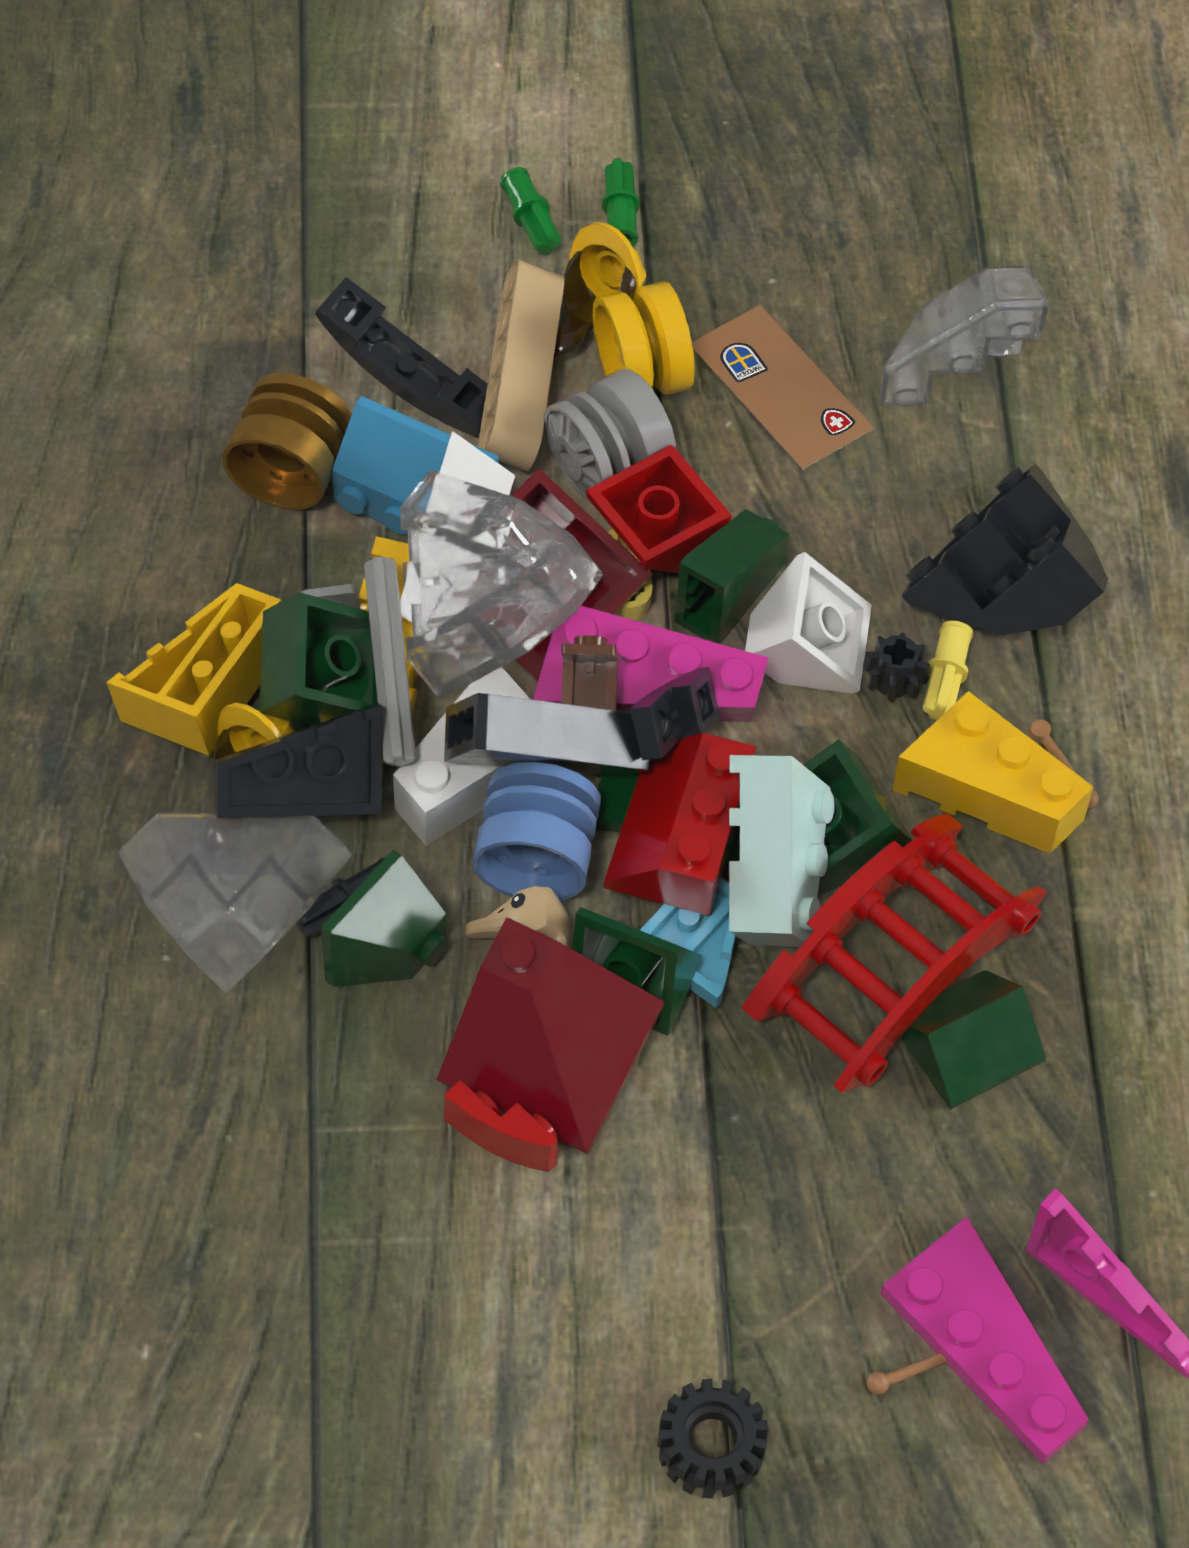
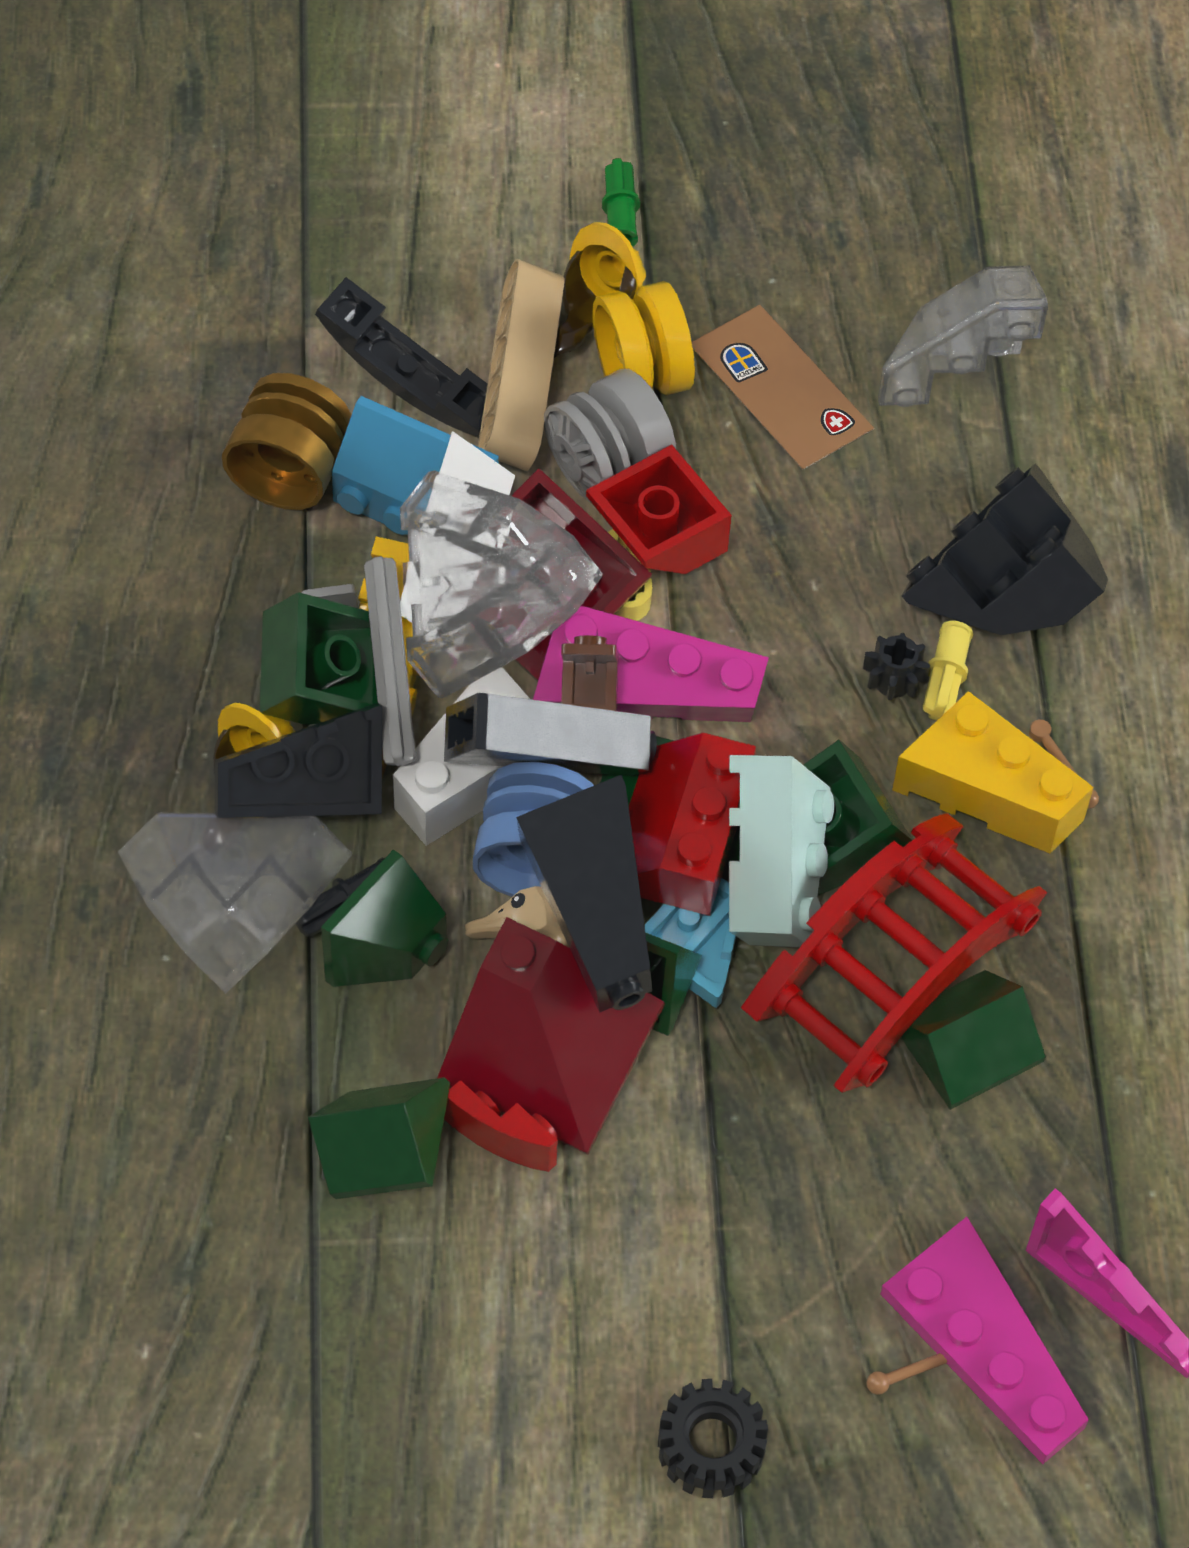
(198, 672): yellow wedge -> none
(381, 1138): none -> dark green slope
(530, 210): green axle -> none
(591, 882): none -> black slope
(675, 712): black slope -> none
(728, 574): dark green slope -> none
(811, 629): white slope -> none

